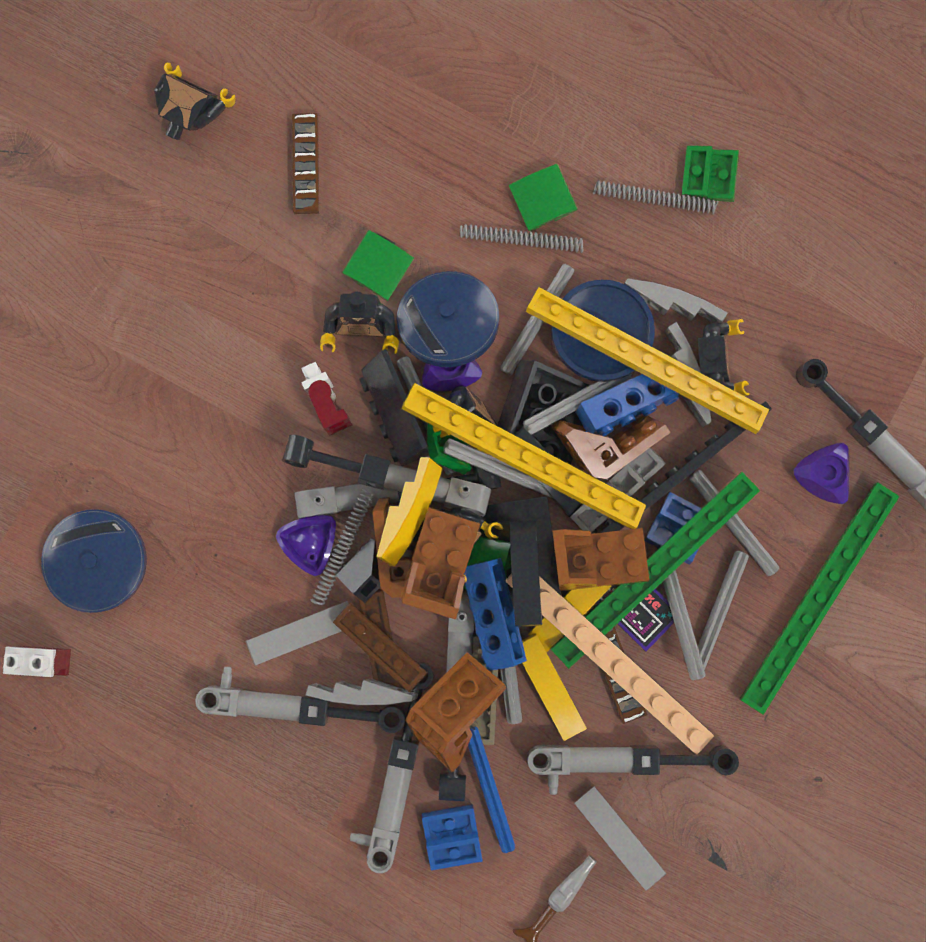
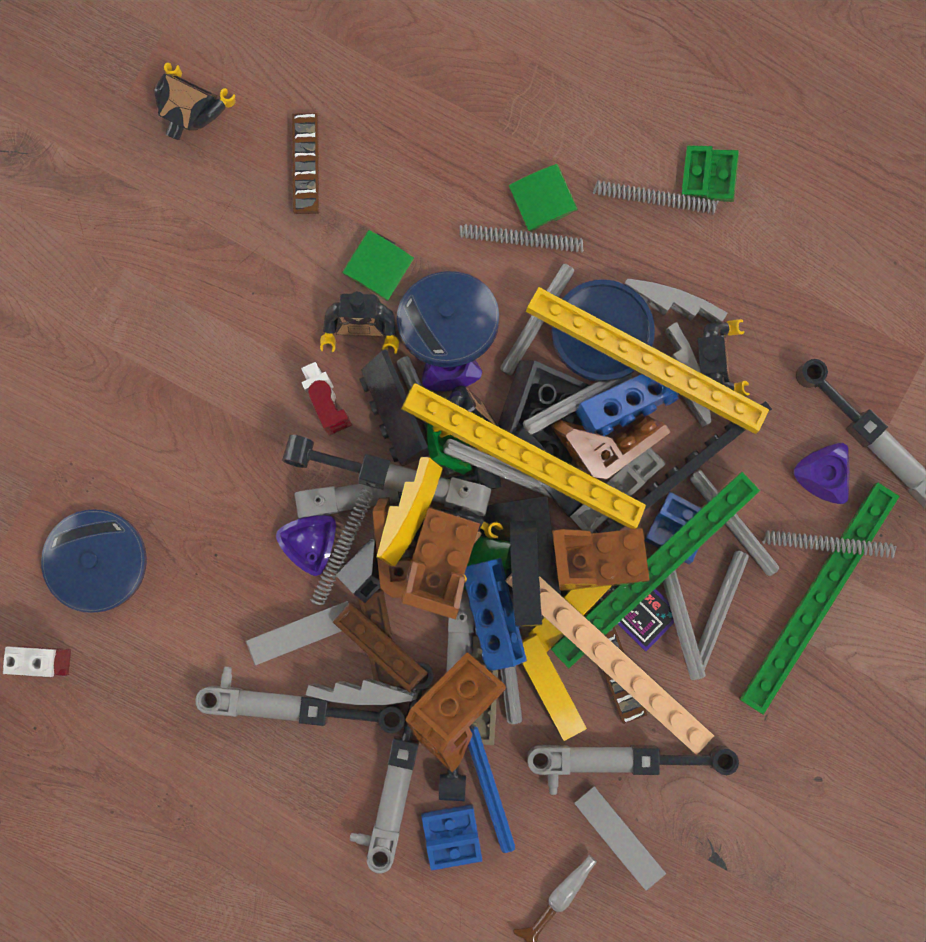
(771, 537): none -> light grey piece

